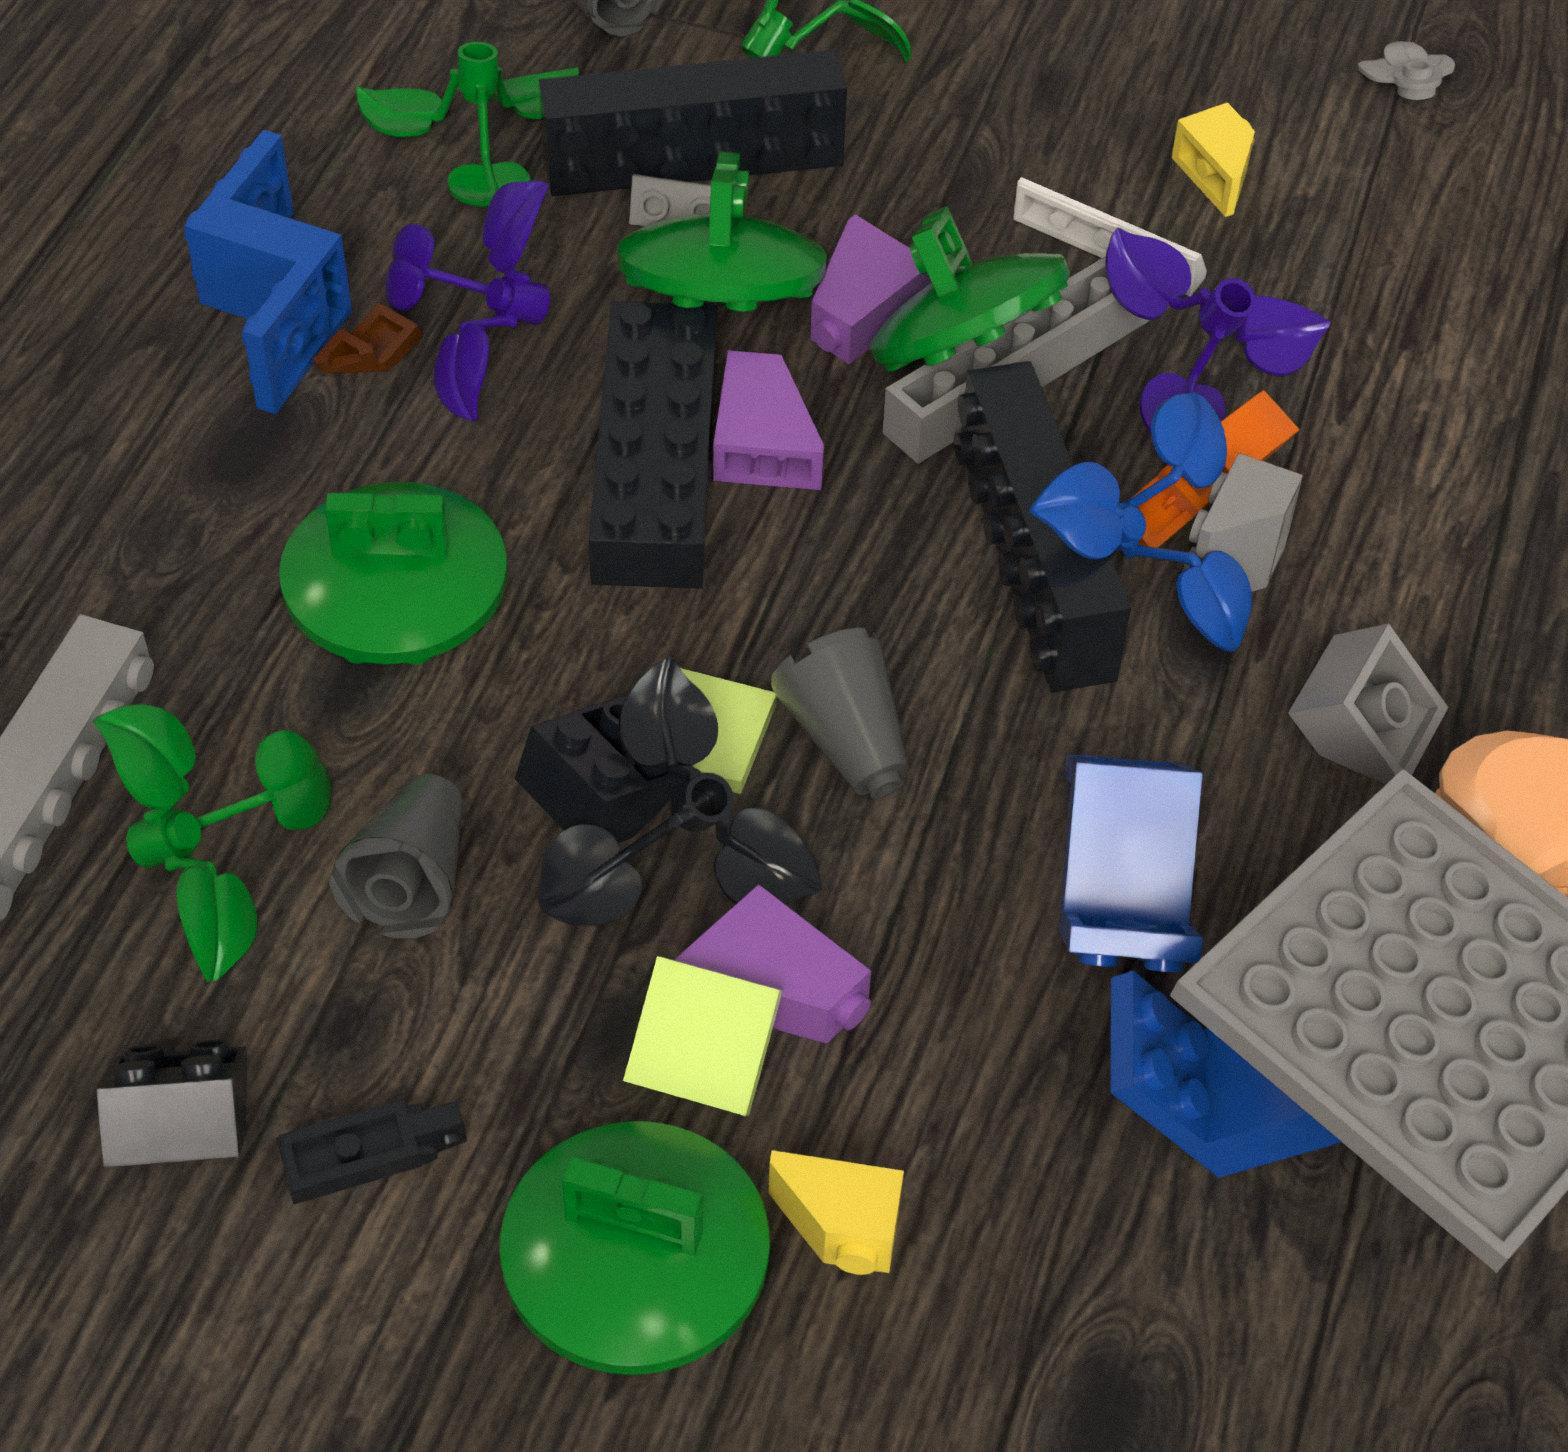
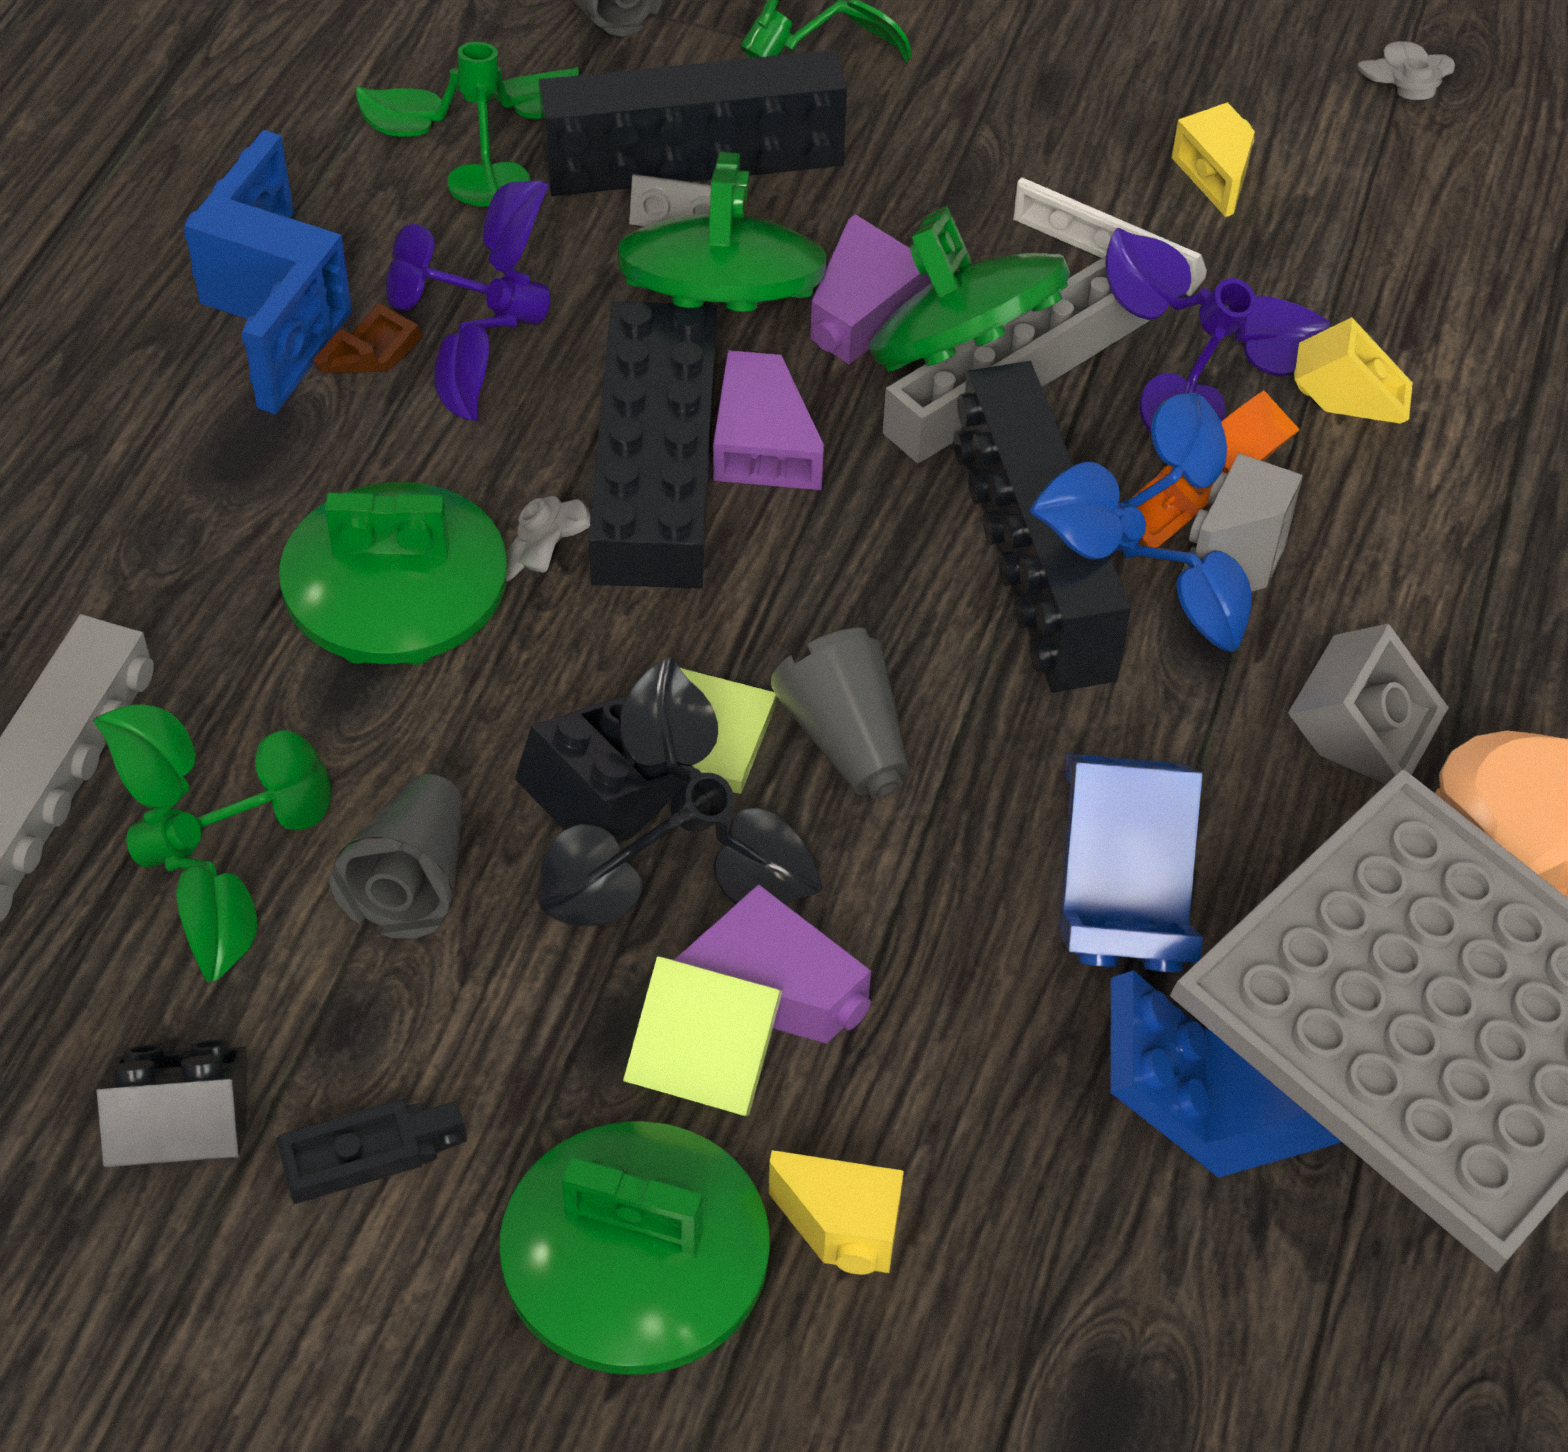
(540, 528): none -> light grey plate
(1352, 375): none -> light yellow slope

